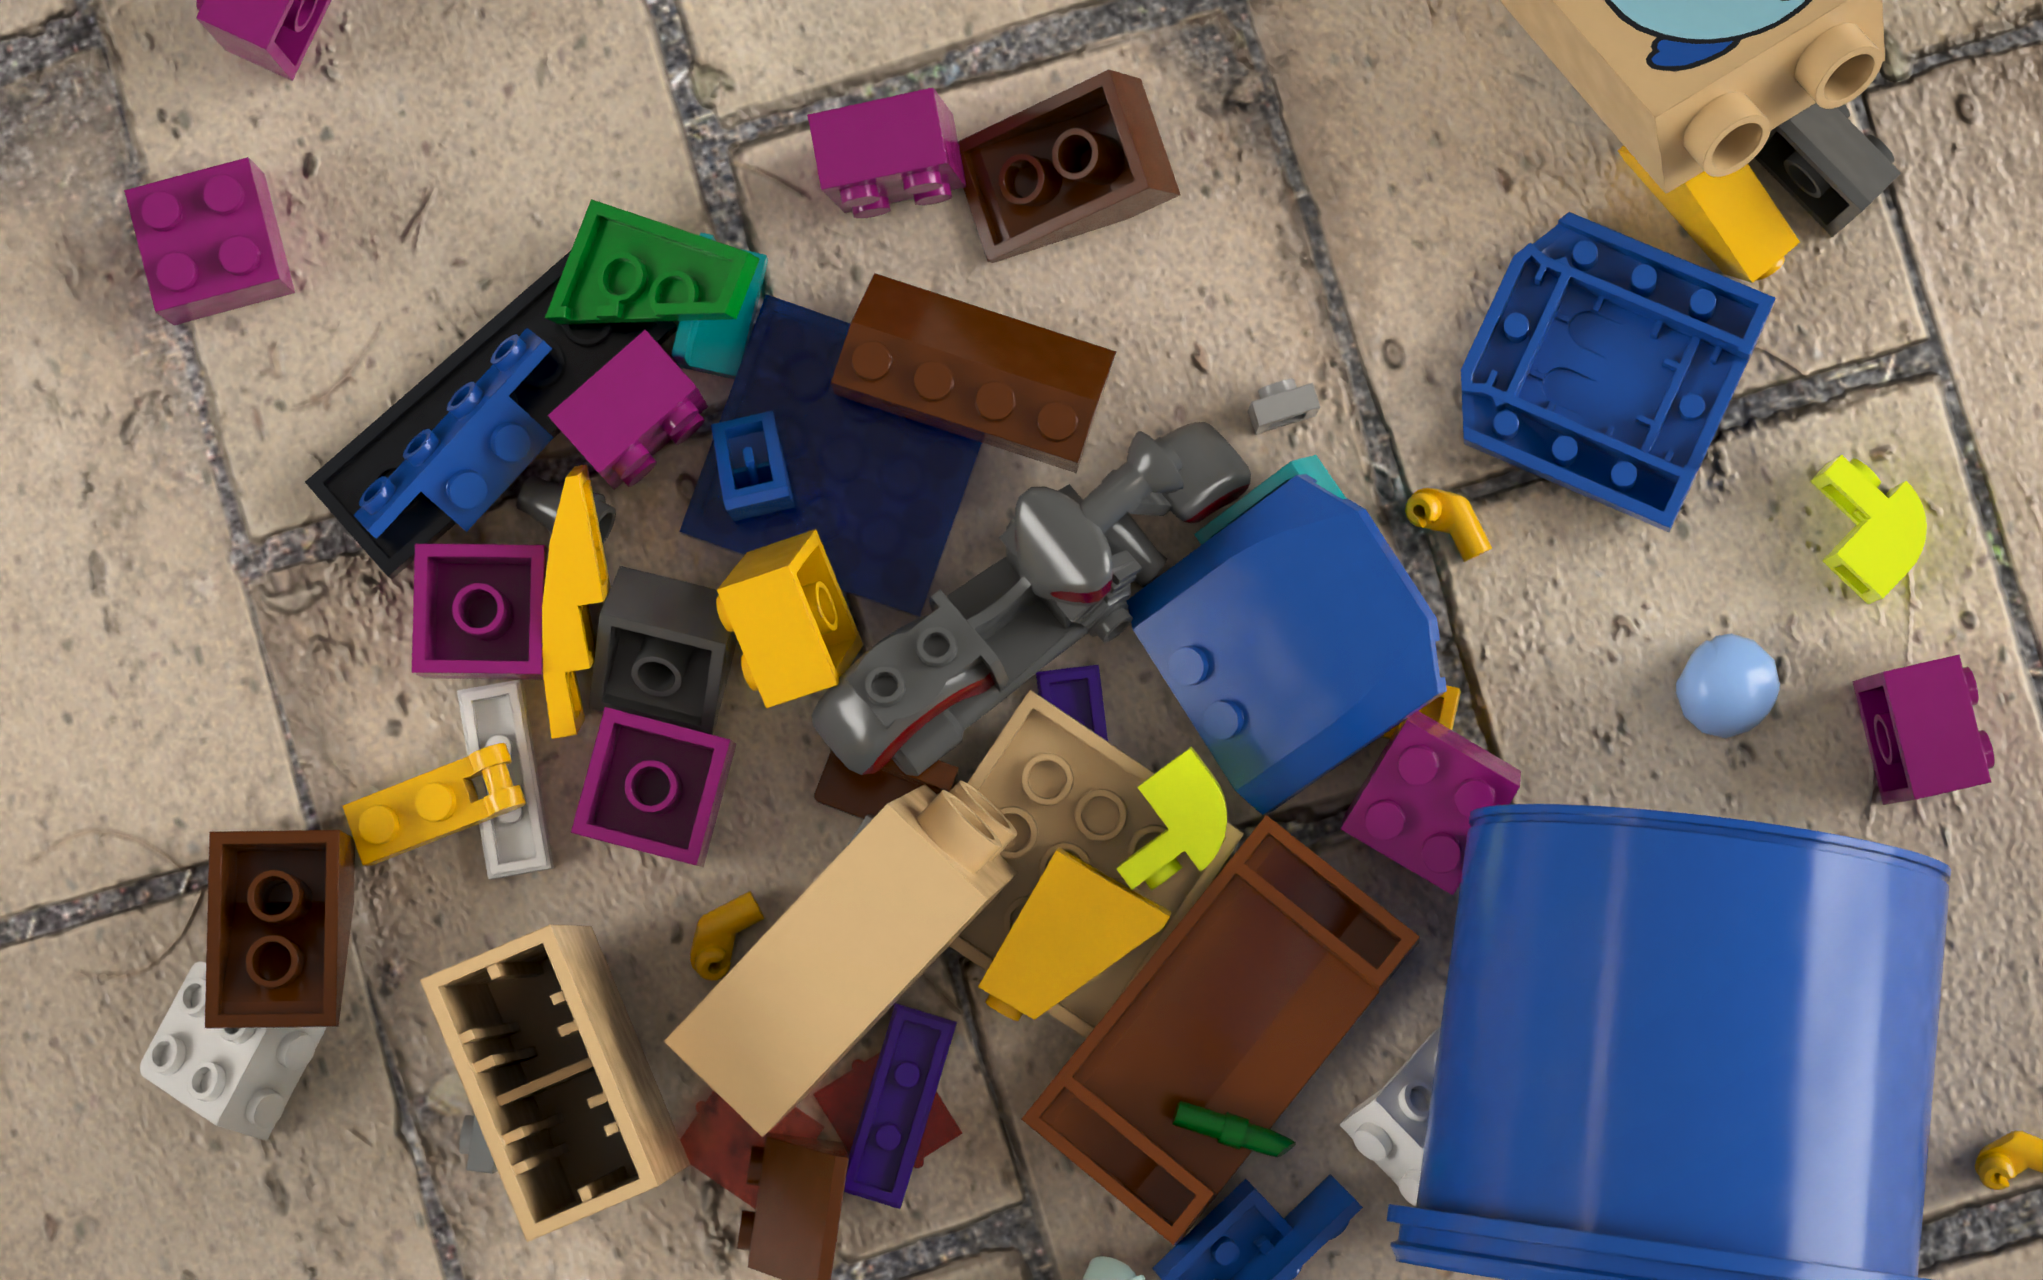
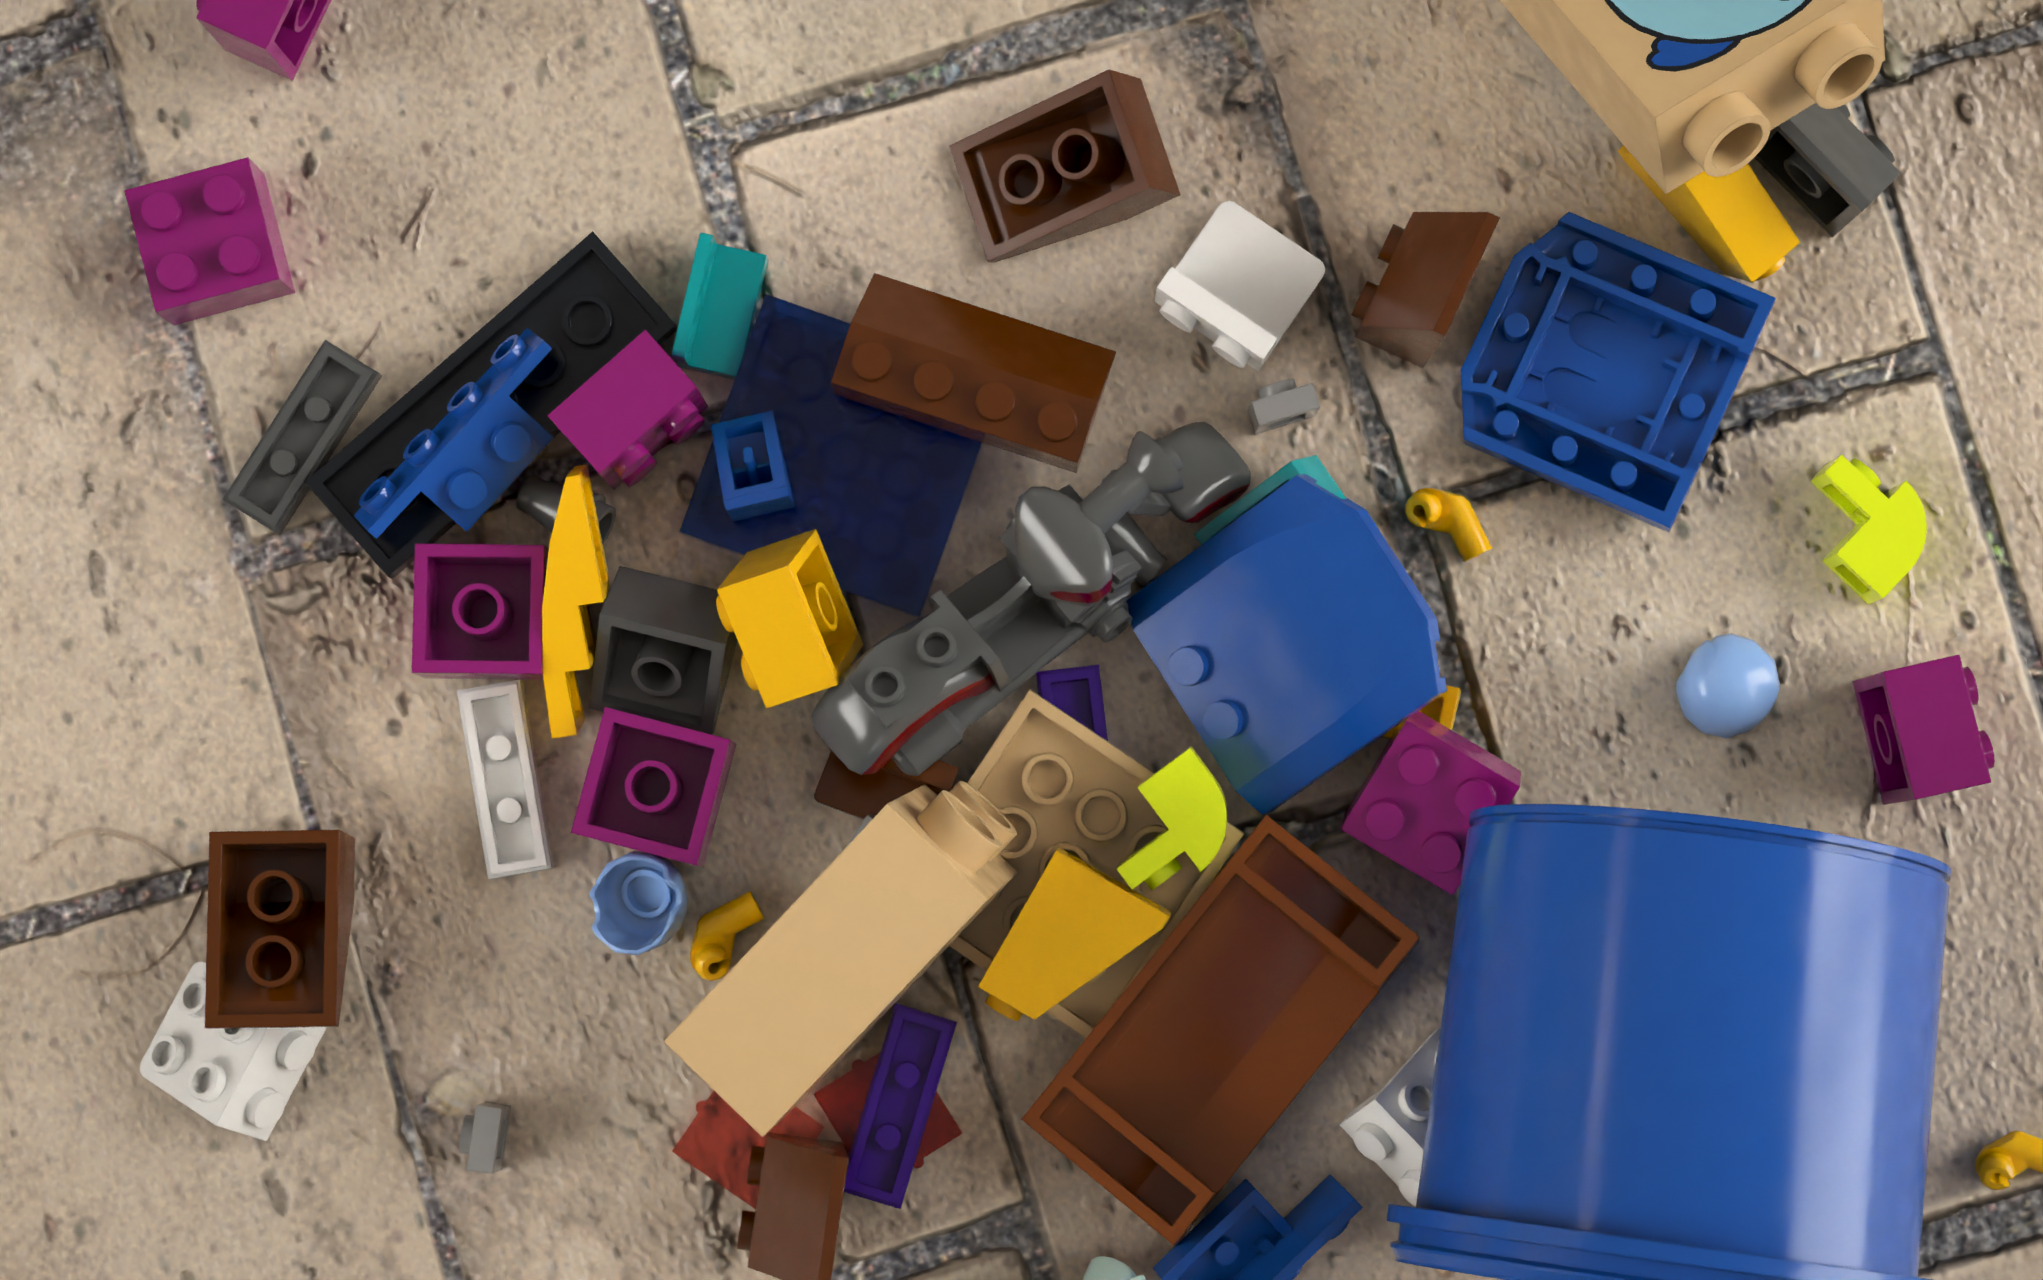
(302, 437): none -> dark grey tile
(432, 805): yellow plate -> none
(555, 1076): tan brick -> none
(638, 903): none -> light blue hair
(647, 272): green wing -> none
(887, 153): magenta brick -> none
(1231, 1130): green piece -> none
(1239, 285): none -> white bracket
(1423, 282): none -> reddish brown slope

